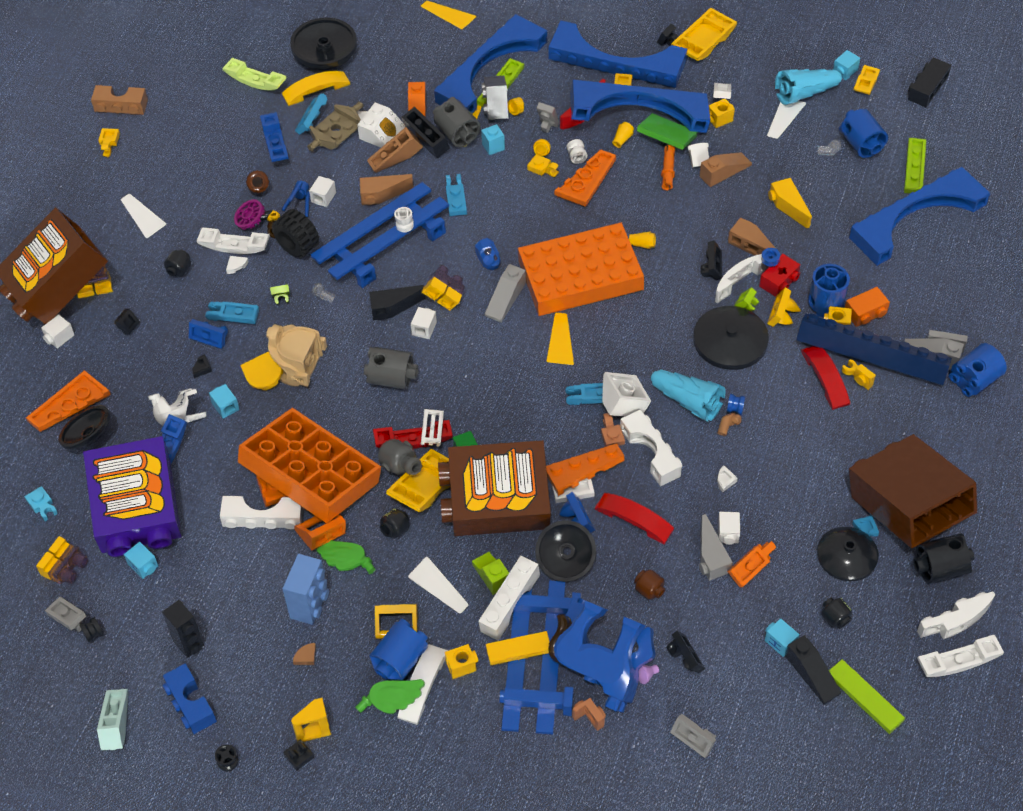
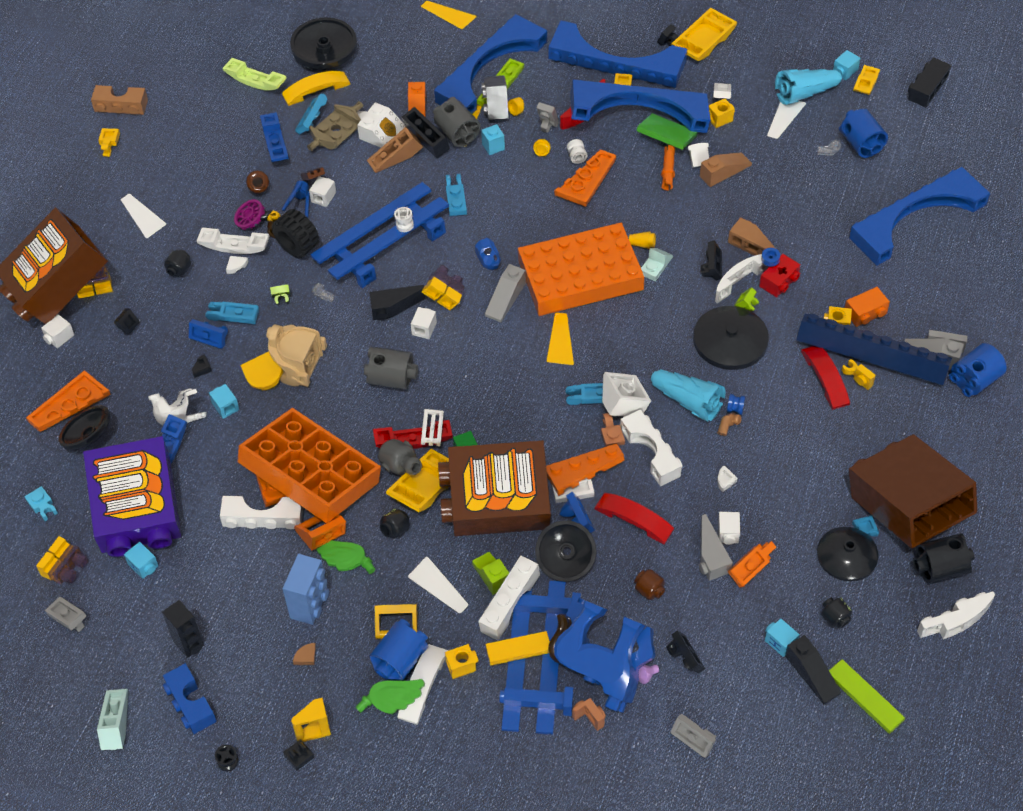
(91, 629): black wheel -> none
(312, 173): none -> reddish brown tile
(382, 188): medium nougat slope -> none
(542, 165): yellow plate -> none
(622, 134): yellow cone -> none
(655, 263): none -> light aqua slope
(782, 303): yellow tile -> none
(789, 201): yellow slope -> none
(828, 288): blue cylinder -> none
(915, 165): lime tile -> none
(962, 658): white slope -> none

